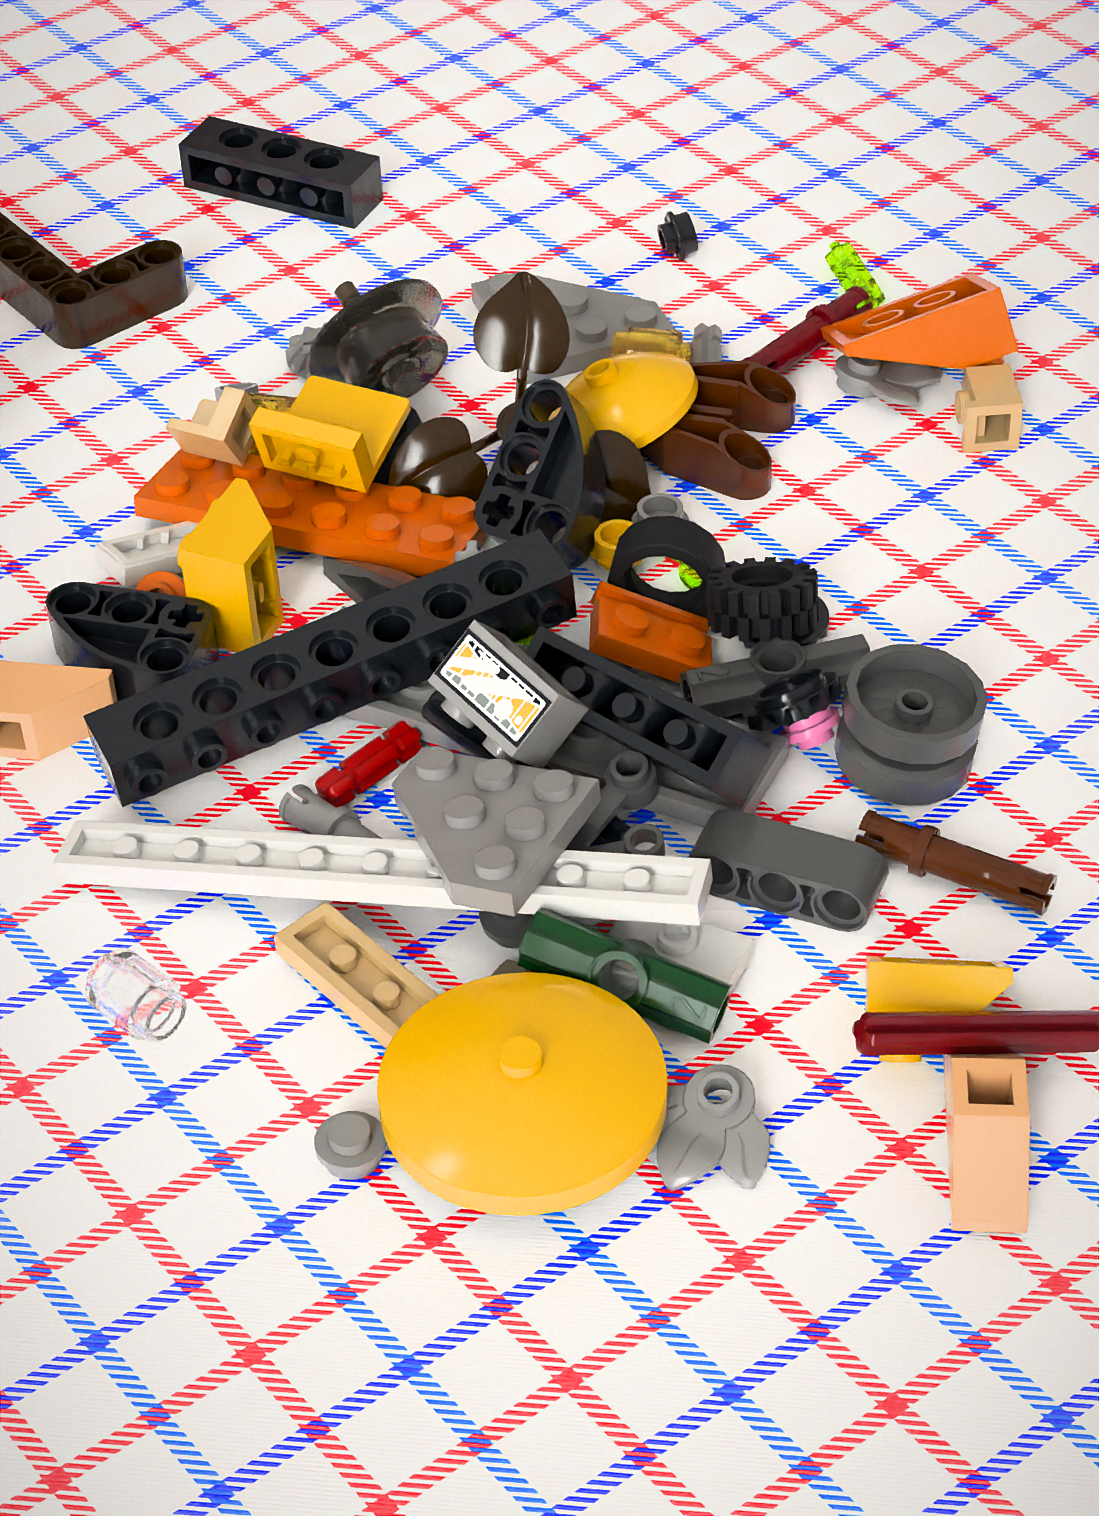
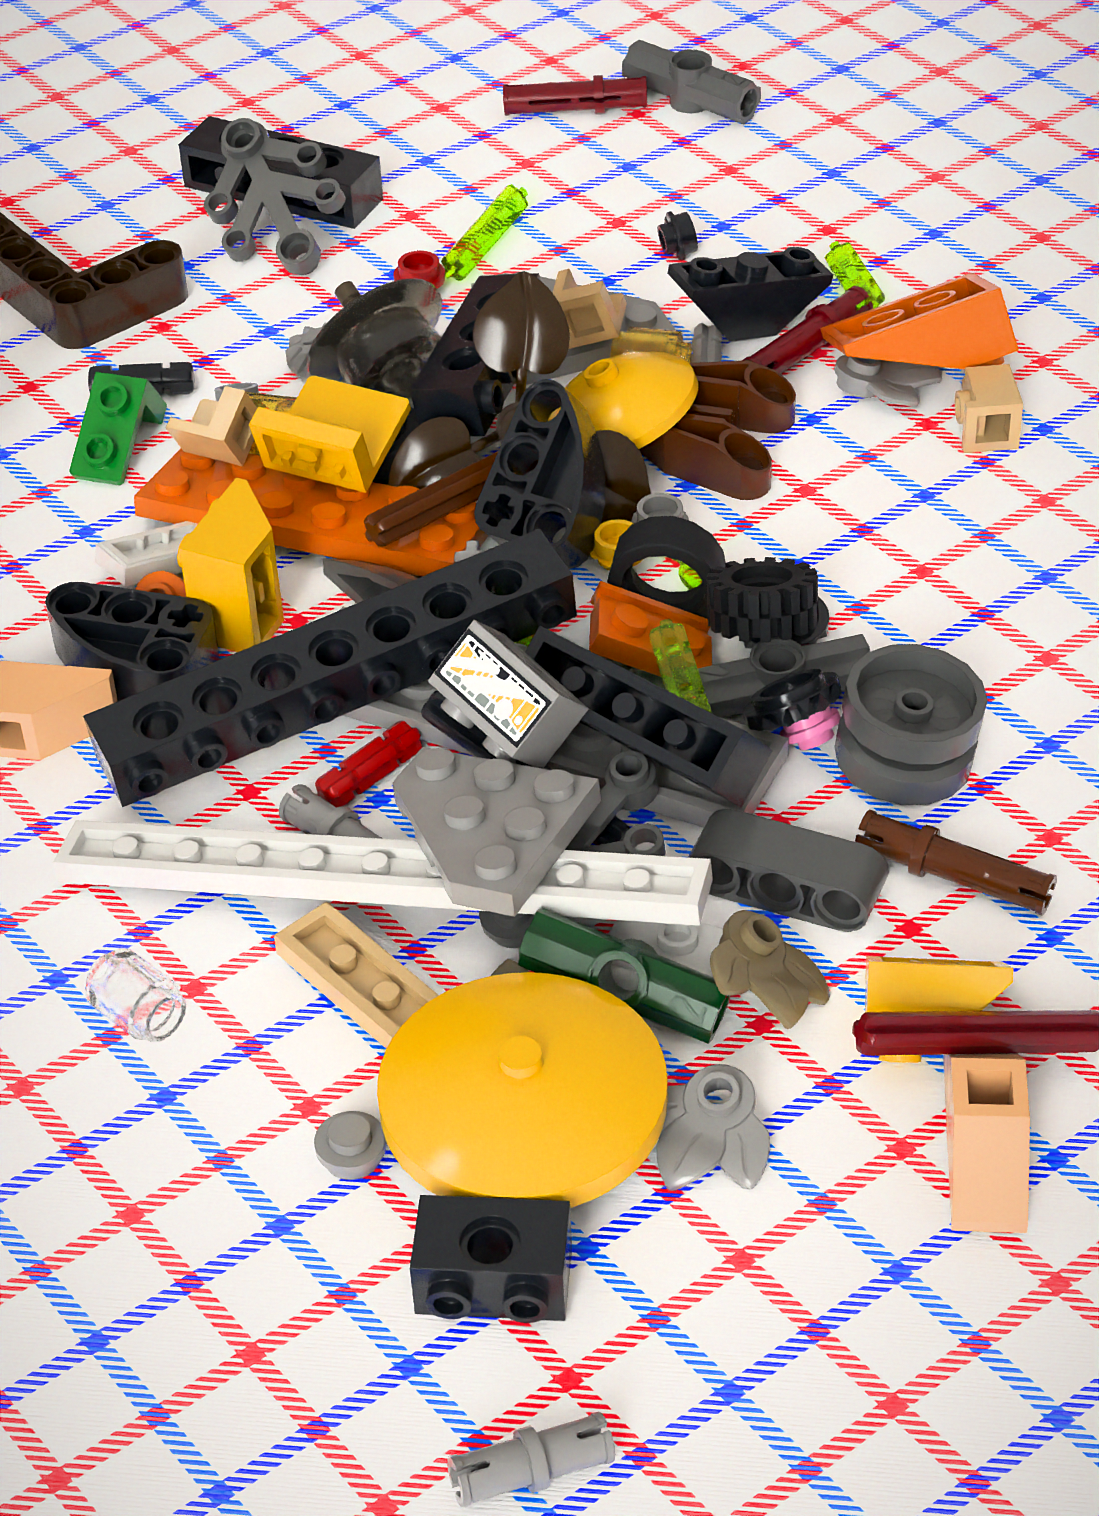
(111, 426): none -> green bracket
(178, 377): none -> black axle
(268, 190): none -> dark grey plant
(420, 265): none -> red plate
(429, 503): none -> reddish brown axle
(455, 377): none -> black brick
(484, 232): none -> clear neon green axle
(491, 1258): none -> black brick
(531, 1459): none -> light grey pin
(575, 95): none -> dark red pin
(589, 310): none -> tan panel
(678, 663): none -> clear neon green axle
(692, 81): none -> dark grey piece
(753, 291): none -> black slope
(759, 960): none -> dark tan plate

